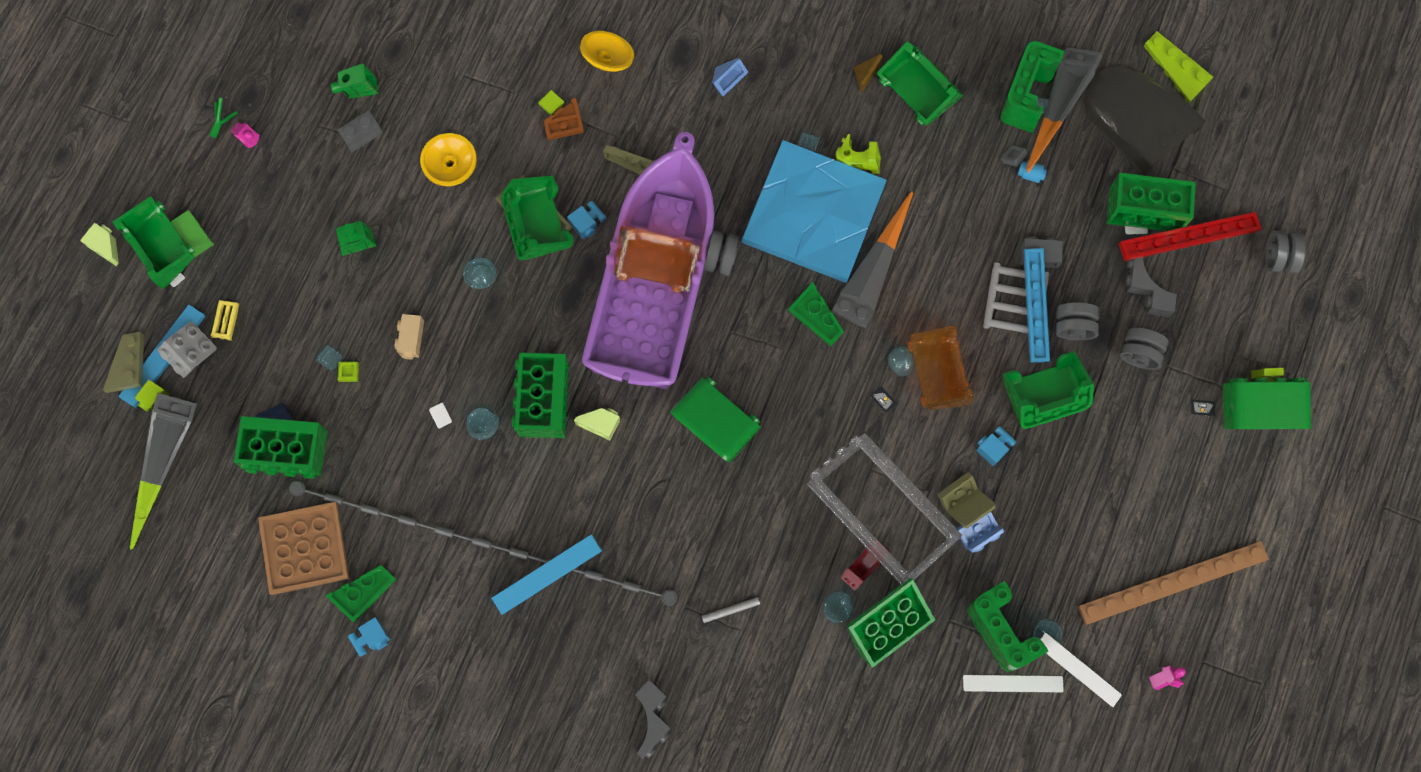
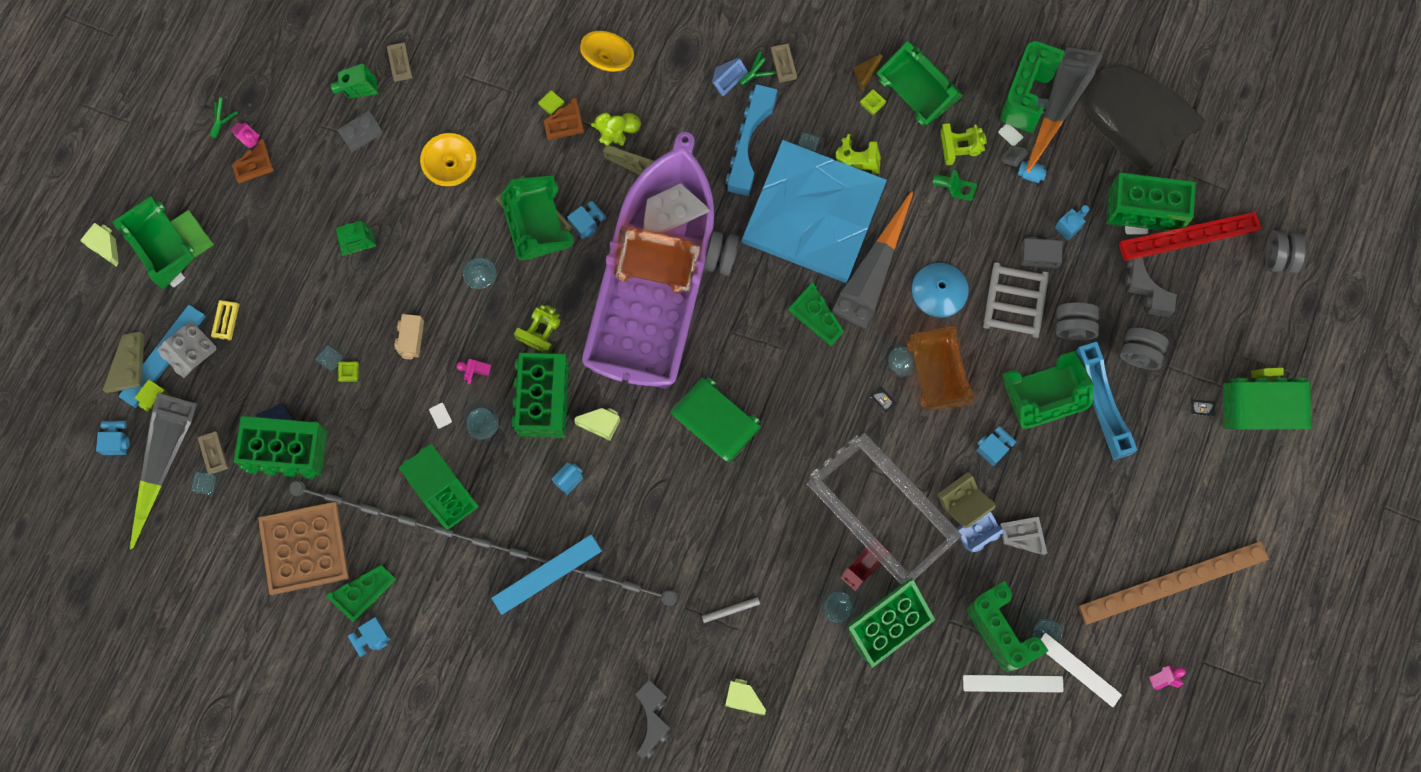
(112, 441): none -> dark azure brick
(203, 483): none -> clear light blue tile
(213, 453): none -> dark tan plate
(253, 163): none -> dark orange wing
(399, 62): none -> dark tan plate
(438, 487): none -> green brick
(473, 367): none -> dark pink piece
(547, 316): none -> lime tile
(568, 478): none -> dark azure brick
(613, 127): none -> lime animal
(672, 209): none -> light grey wing
(743, 698): none -> yellowish green slope
(749, 76): none -> green plant
(761, 106): none -> dark azure arch
(783, 63): none -> dark tan plate
(872, 102): none -> lime tile
(932, 298): none -> dark azure dish
(950, 140): none -> lime tile
(955, 185): none -> green bracket
(1010, 134): none -> white sticker
(1025, 535): none -> light grey wing
(1036, 305): dark azure tile -> none
(1072, 222): none -> dark azure brick
(1114, 429): none -> dark azure arch
(1182, 70): lime wing -> none

